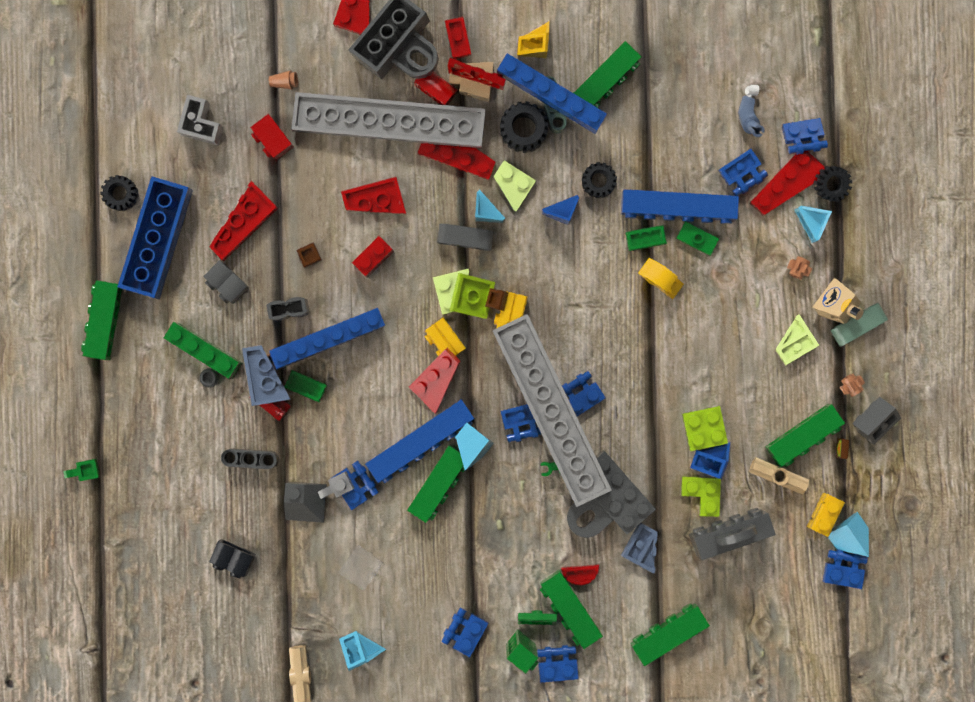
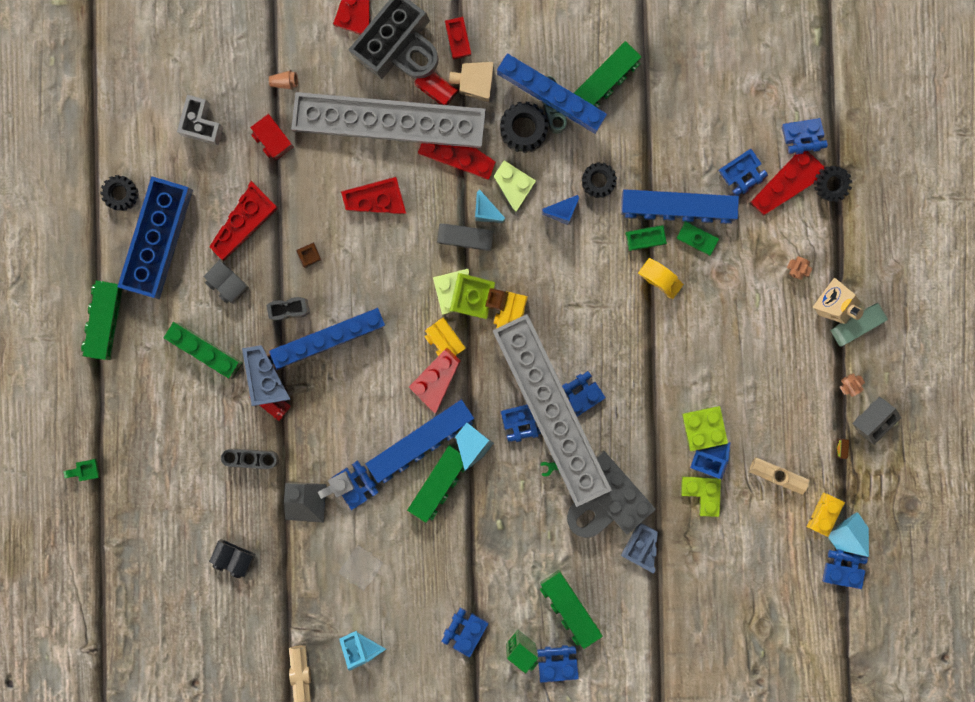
(209, 377): dark grey plate -> none
(305, 386): green plate -> none
(373, 256): red brick -> none
(475, 74): red wing -> none
(534, 43): yellow slope -> none
(537, 618): green plate -> none
(580, 574): red tile -> none
(669, 634): green brick -> none
(732, 533): dark grey brick -> none
(746, 114): sand blue arm -> none
(796, 342): yellowish green wing -> none
(804, 435): green brick -> none
(813, 221): medium azure slope -> none

